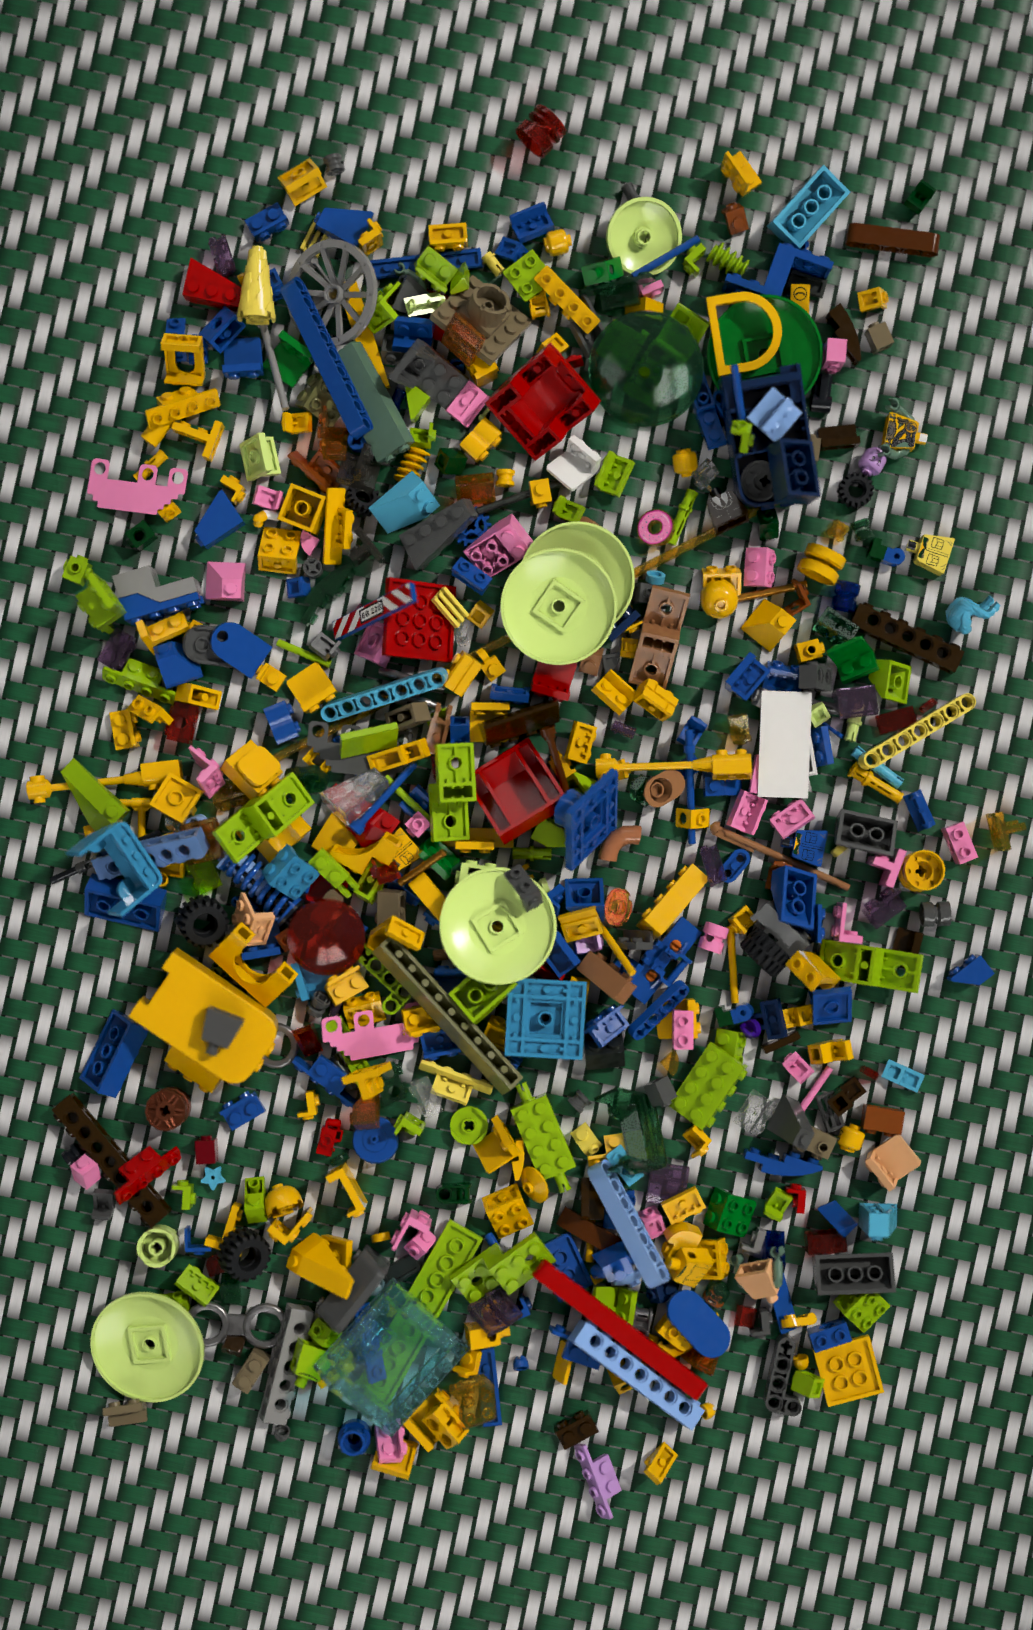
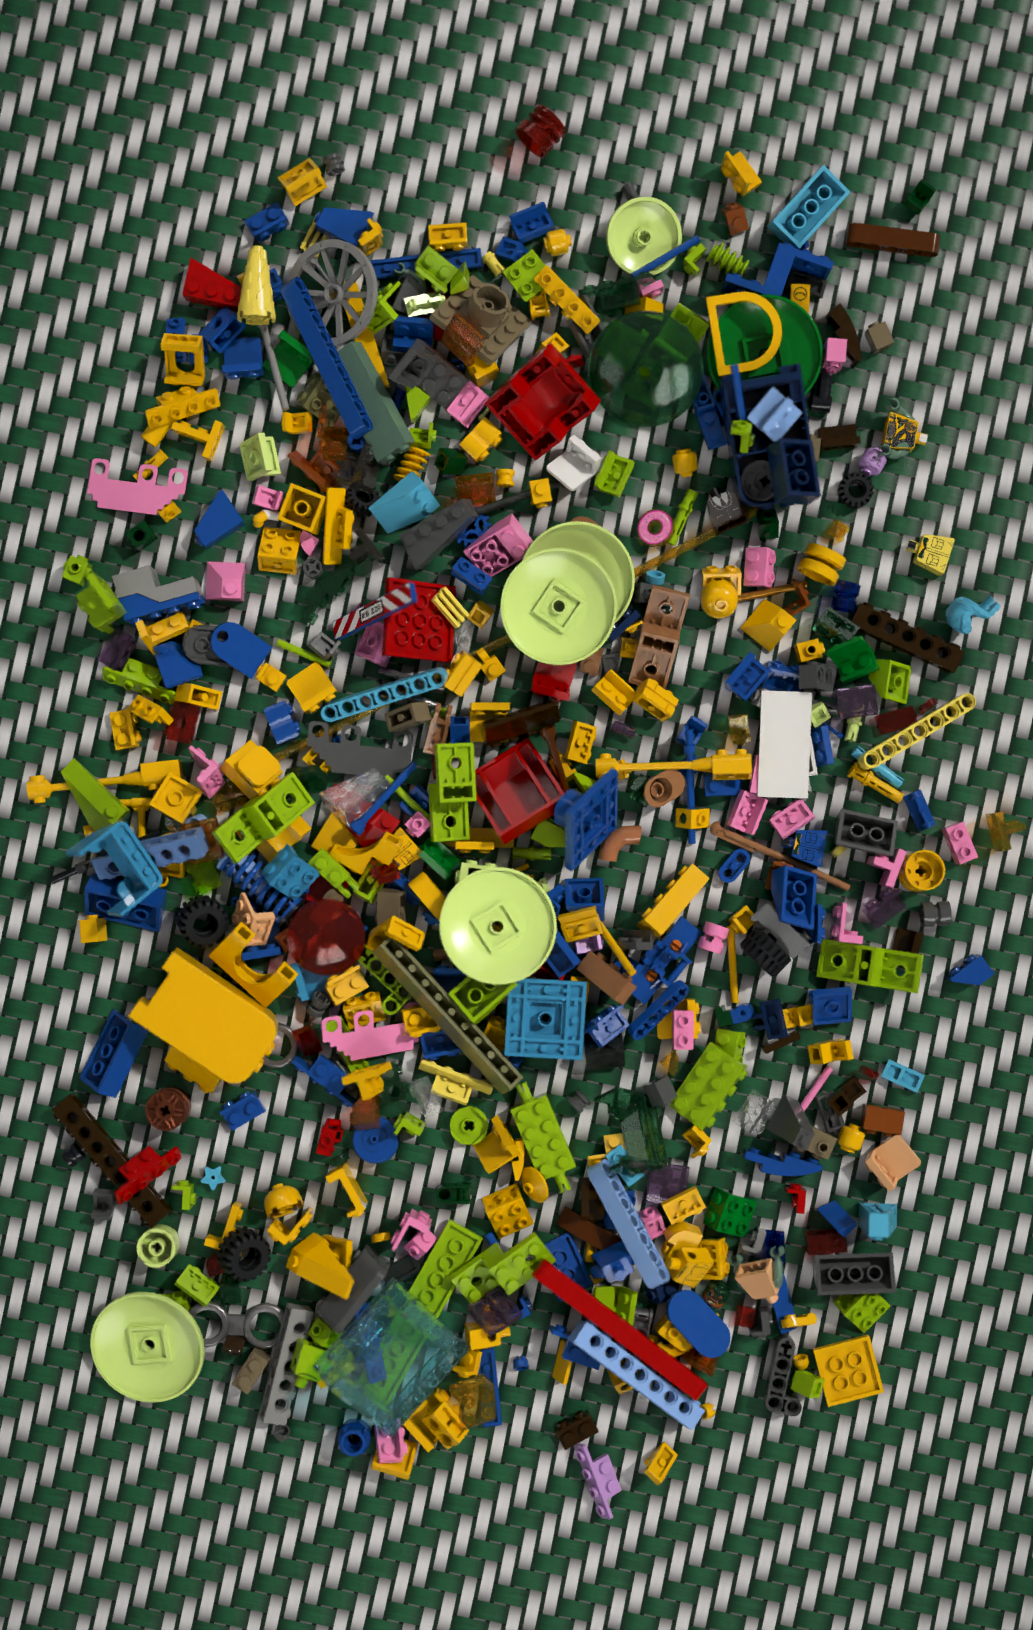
(85, 1171): bright pink brick -> none
(93, 929): none -> yellow brick
(126, 1414): dark tan bracket -> none
(197, 1249): blue bracket -> none
(206, 1150): dark red brick -> none
(220, 1029): dark grey torso -> none
(224, 261): clear purple hinge -> none
(233, 484): yellow bracket -> none
(254, 1199): lime slope -> none
(298, 587): blue slope -> none
(313, 1102): yellow bracket -> none
(368, 740): lime tile -> none
(399, 755): yellow slope -> none
(422, 867): pearl gold bar -> none
(502, 694): blue plate -> none
(525, 887): dark grey bracket -> none
(568, 510): lime bracket -> none
(586, 1139): light yellow bracket -> none
(599, 271): green torso -> none
(618, 907): tile -> none
(631, 1279): light blue dish -> none
(705, 474): clear bracket -> none
(713, 865): clear purple hinge -> none
(751, 1028): dark purple tile -> none
(777, 1204): lime bracket -> none
(797, 1067): bright pink bracket -> none
(812, 970): yellow panel -> none
(829, 1335): blue brick -> none
(863, 534): clear green wheel -> none
(872, 299): yellow bracket -> none
(884, 554): leg -> none

